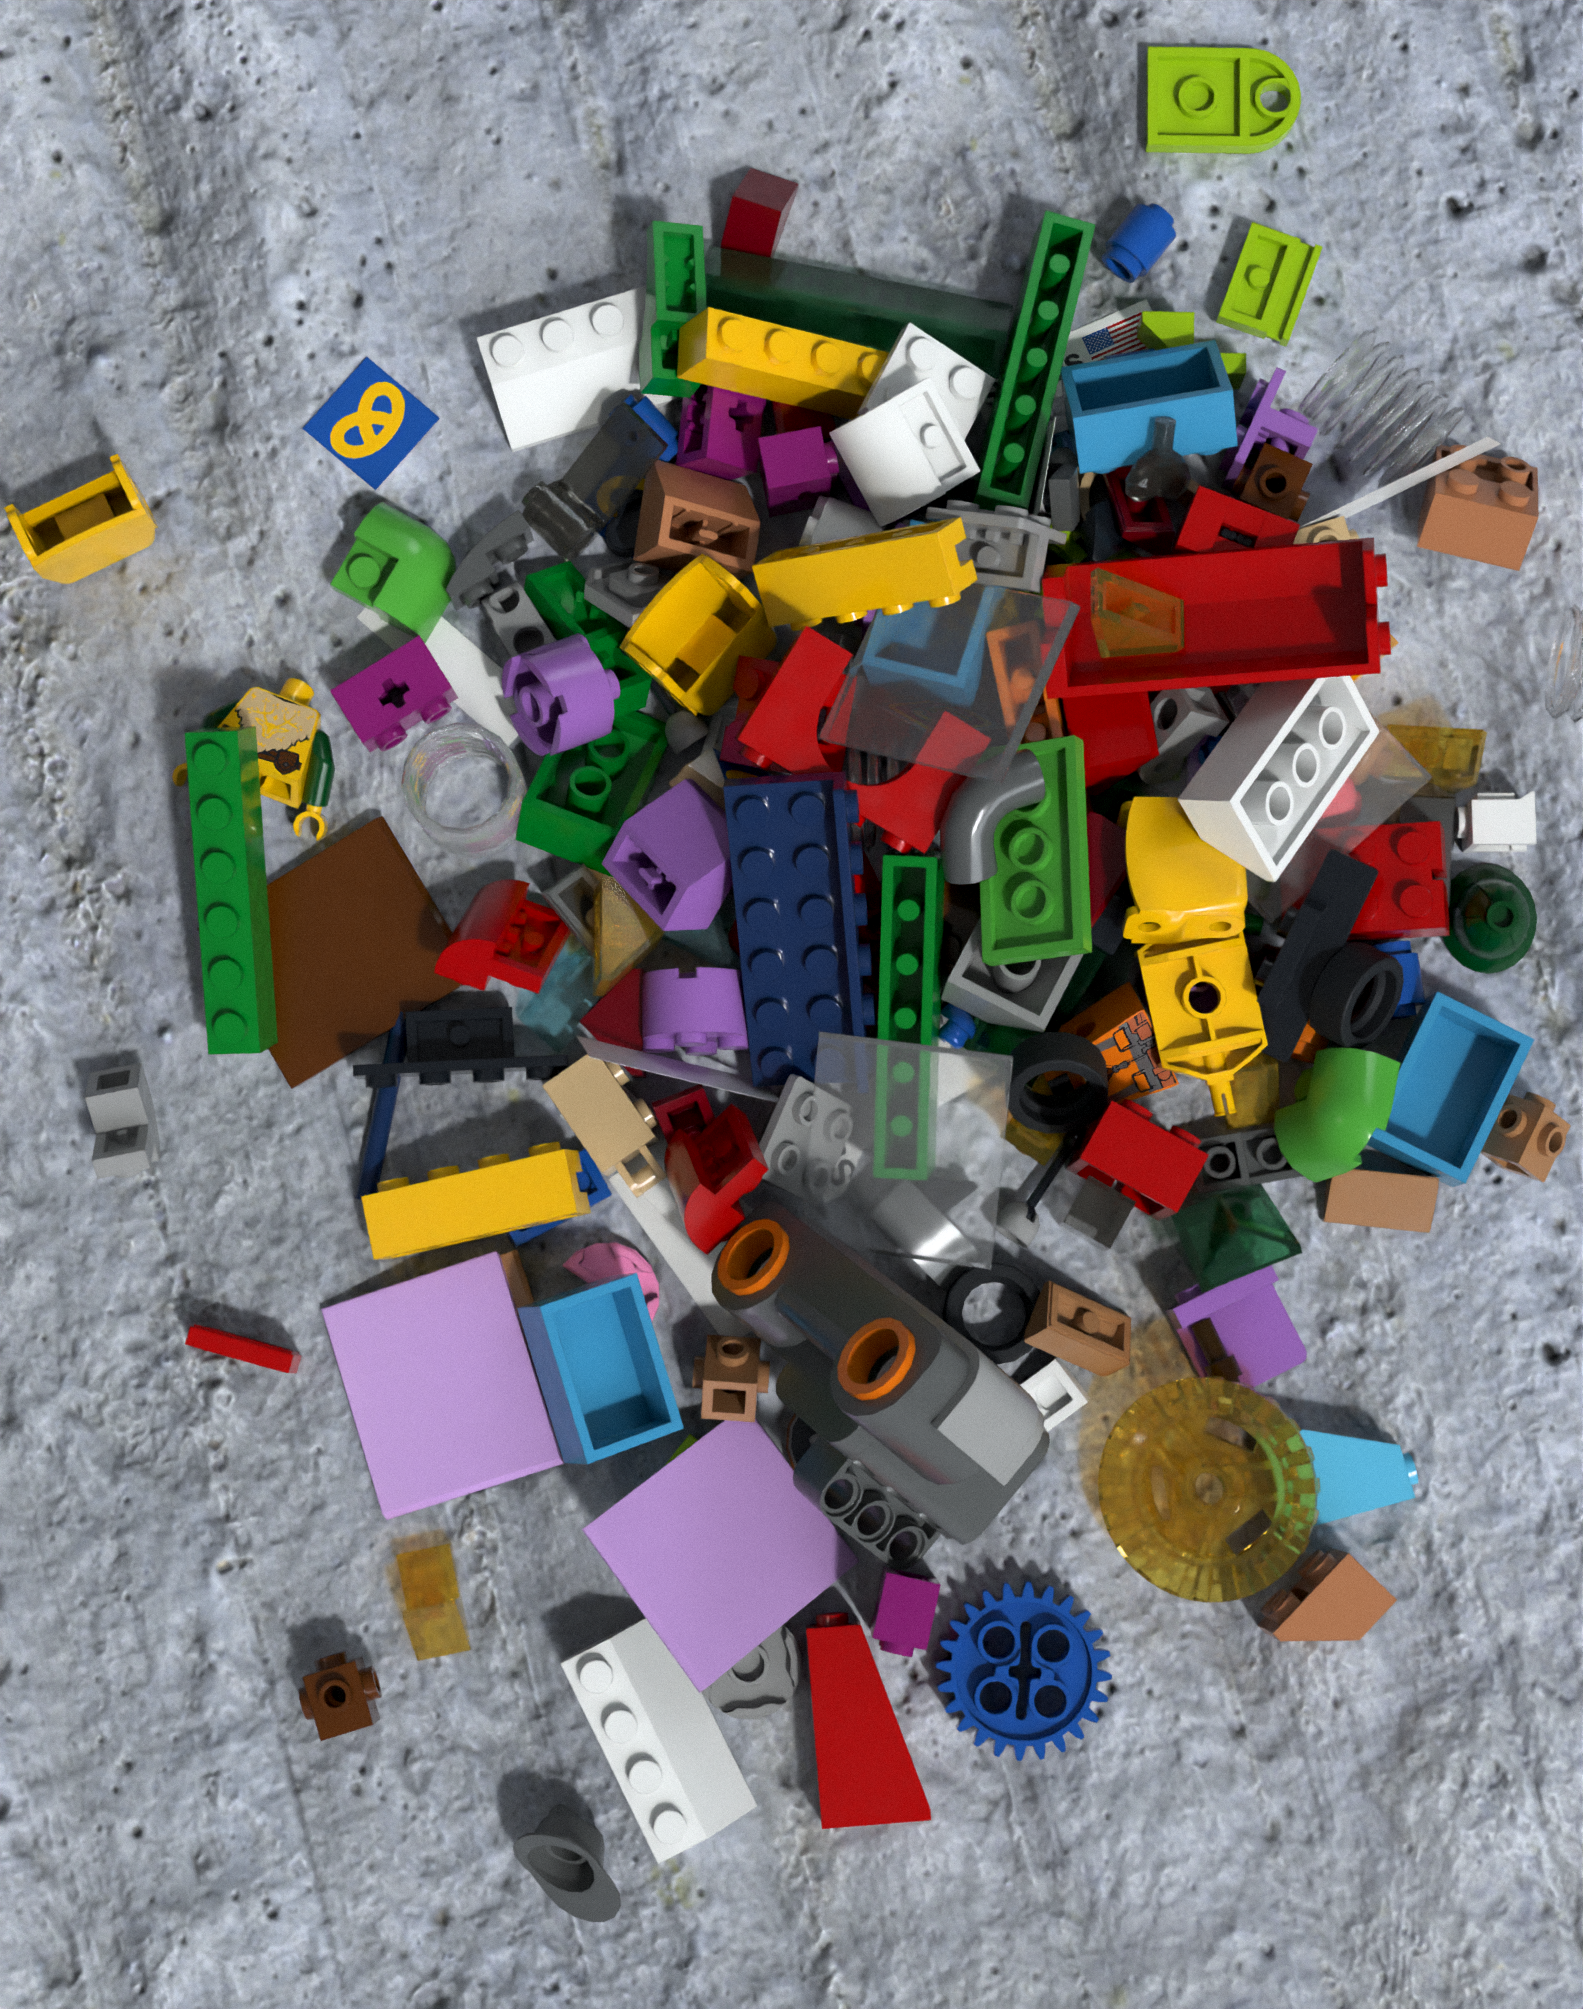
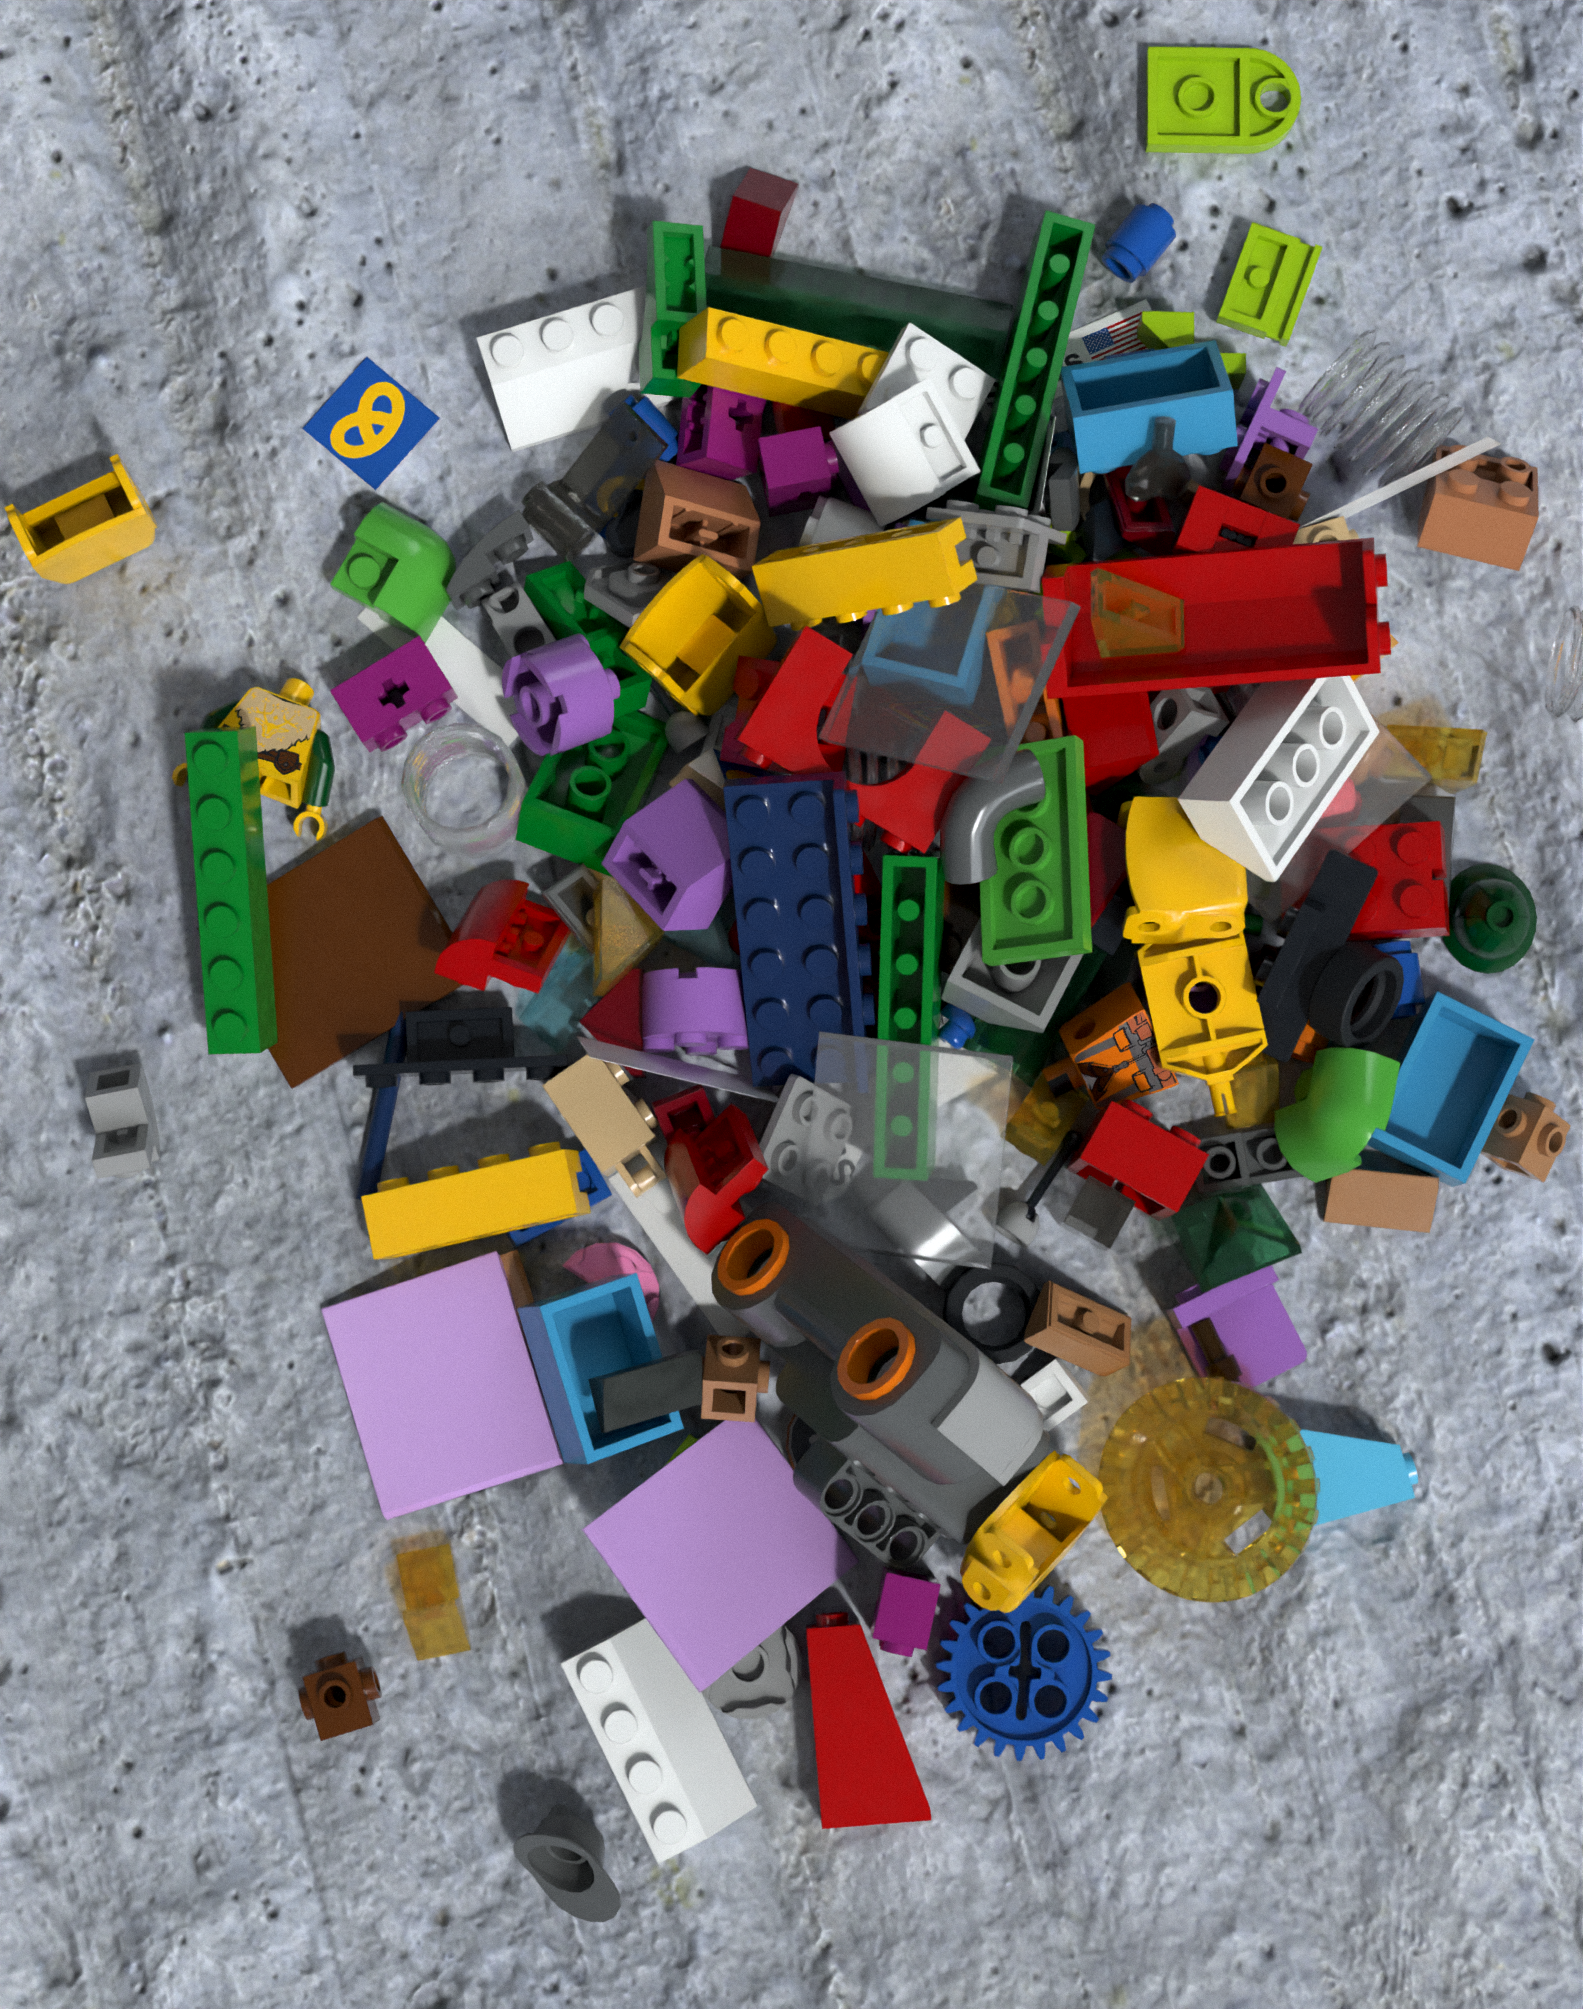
(243, 1348): red tile -> none
(647, 1390): none -> pearl dark grey slope
(1020, 1540): none -> yellow piece
(1058, 1112): black tyre -> none
(1329, 1602): nougat slope -> none
(1496, 823): white window -> none

